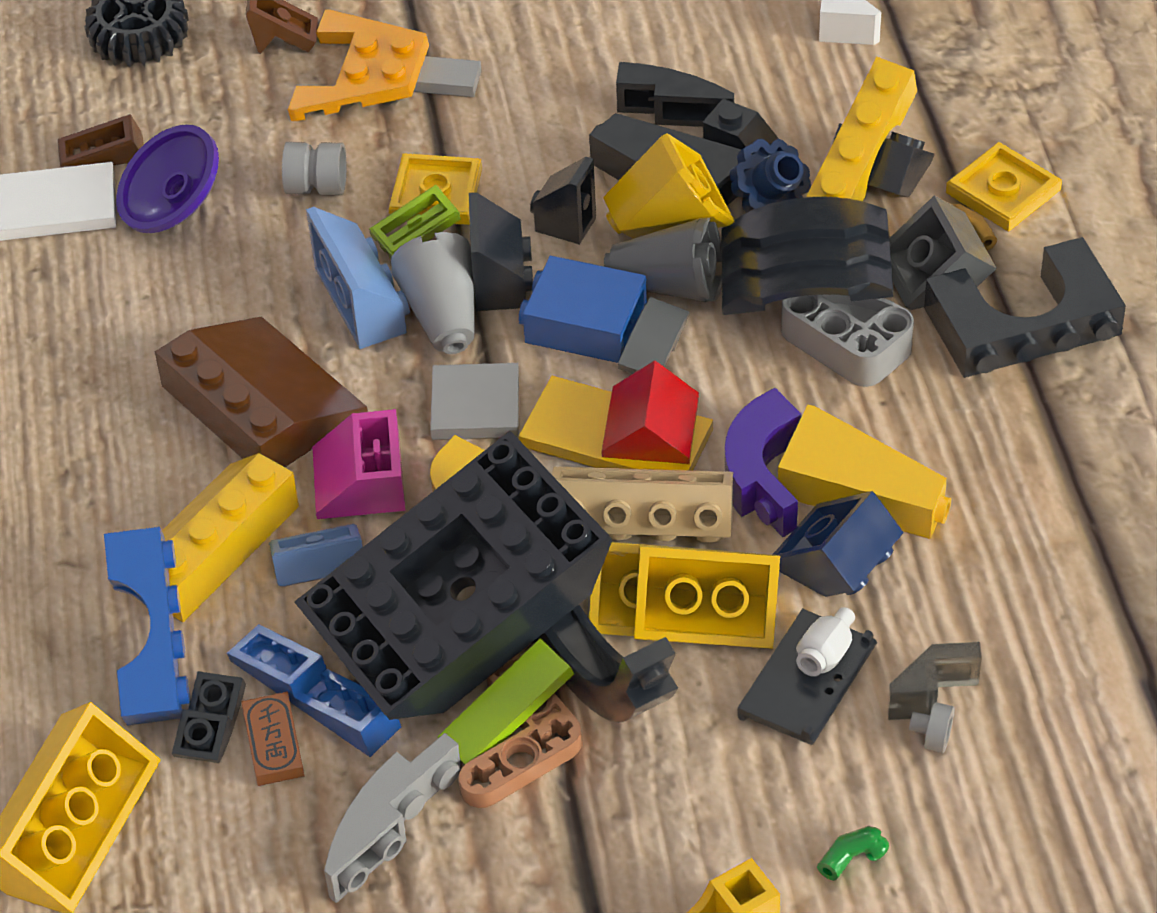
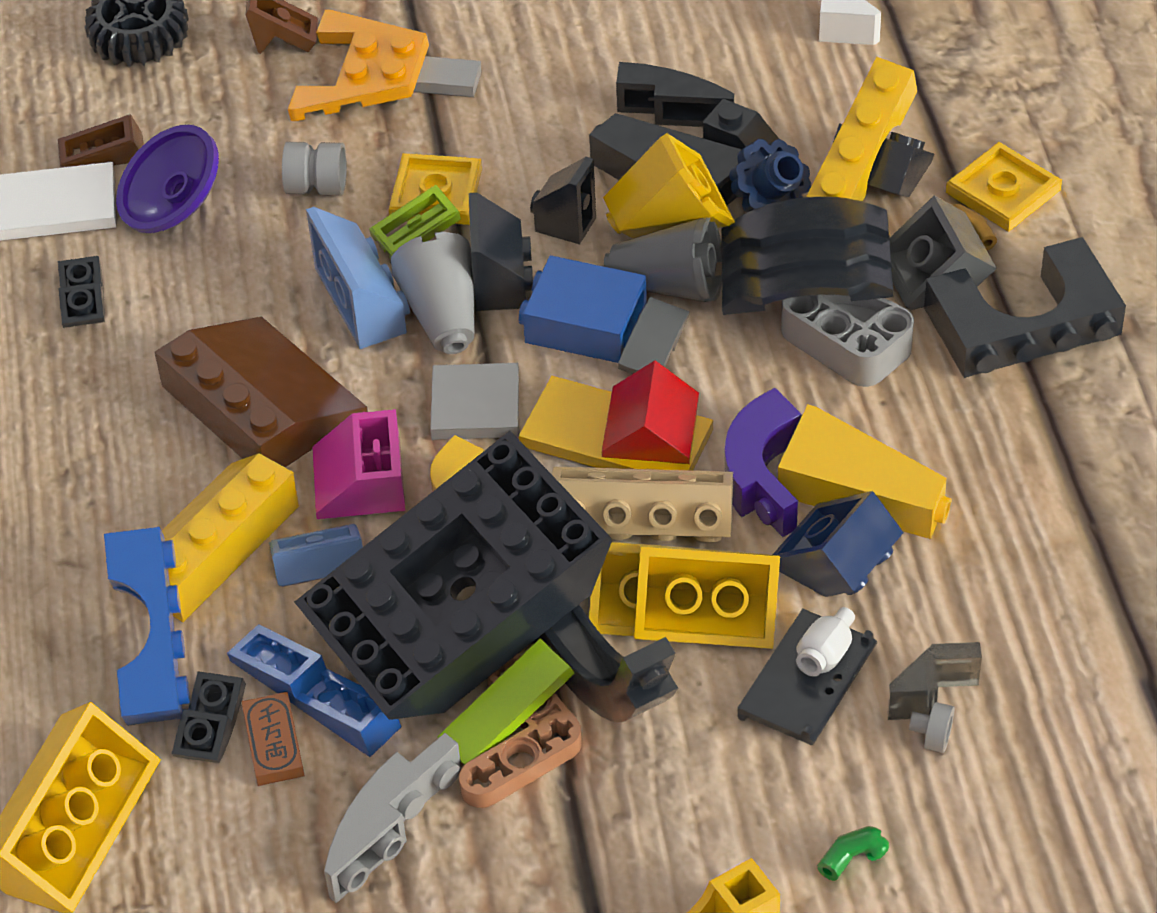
(81, 291): none -> black slope

